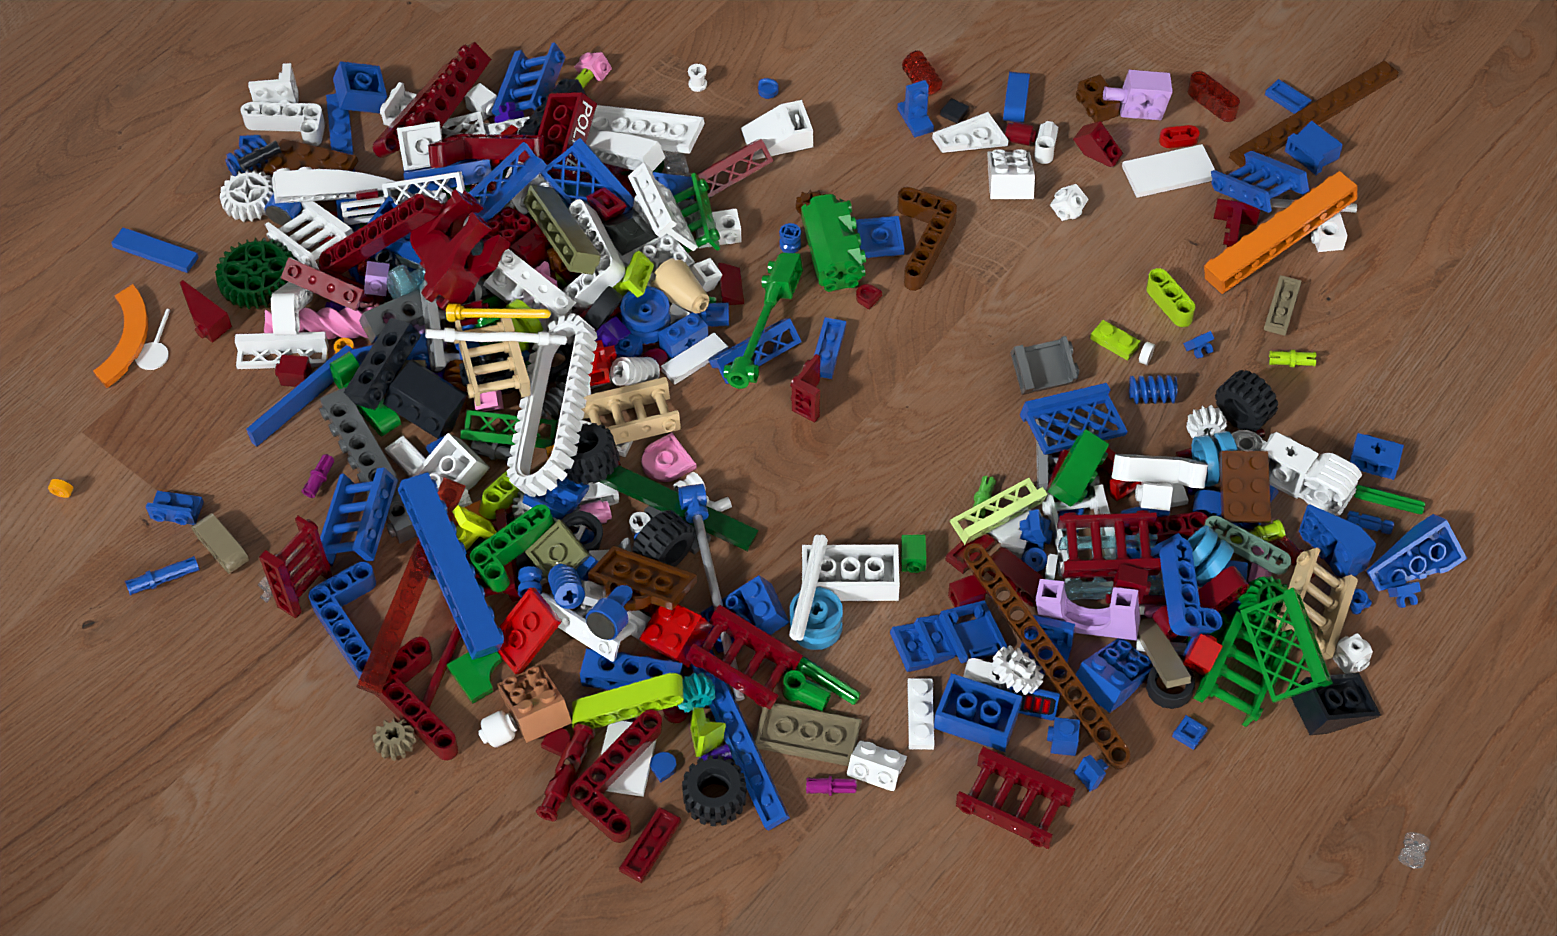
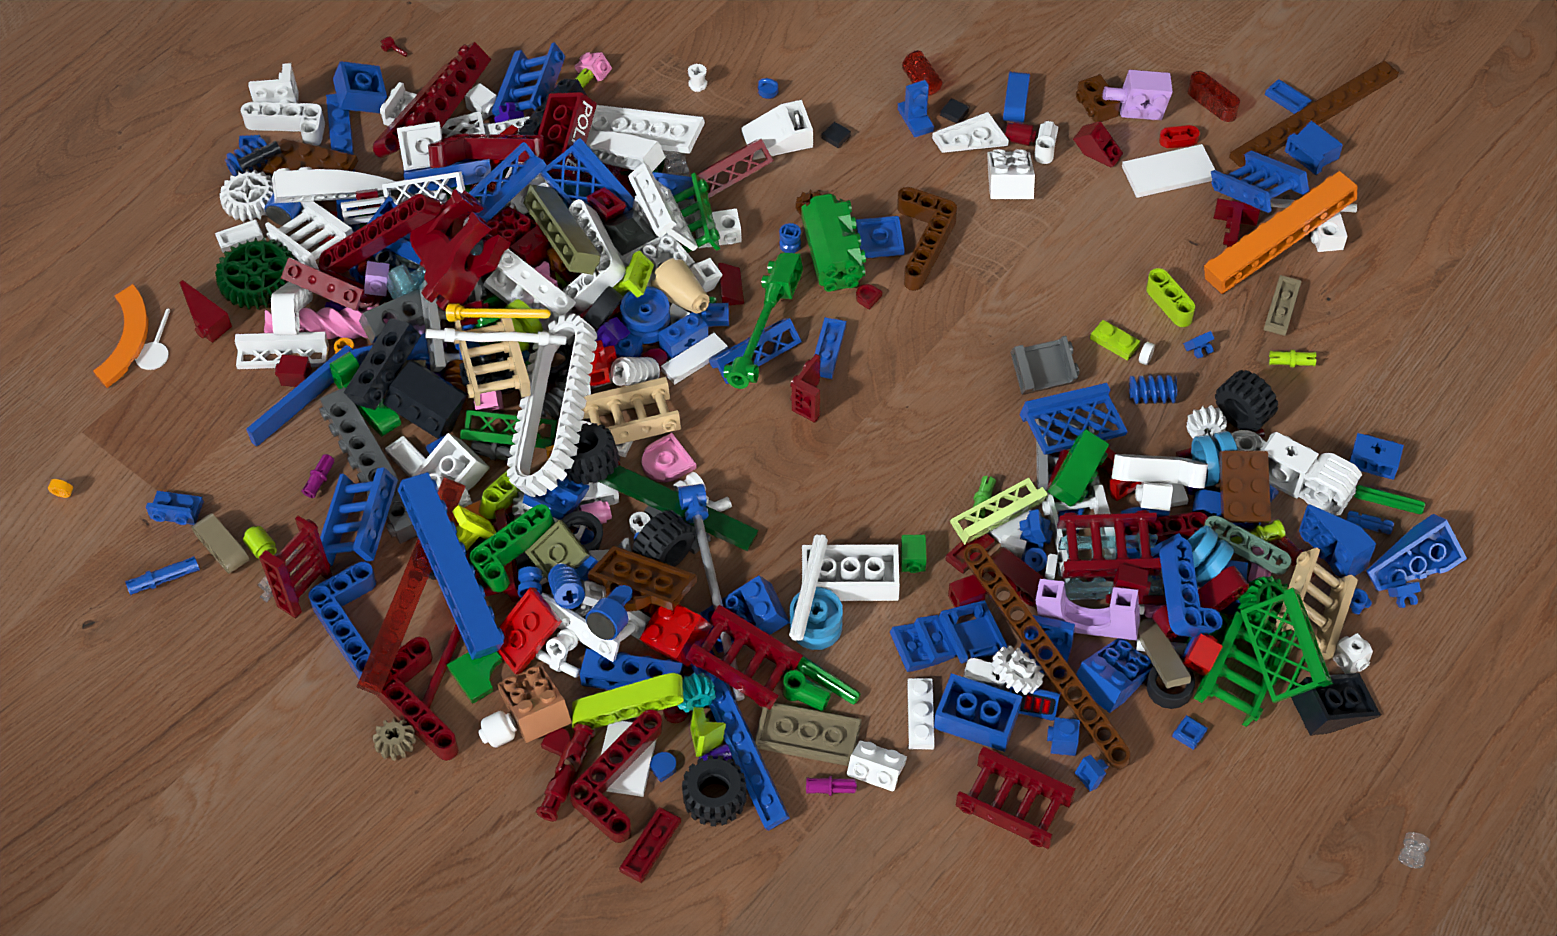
(155, 250): blue tile -> none
(239, 233): none -> white tile
(258, 541): none -> lime brick
(388, 43): none -> dark red hand
(558, 650): none -> white piece
(836, 134): none -> black tile
(1069, 202): white brick -> none

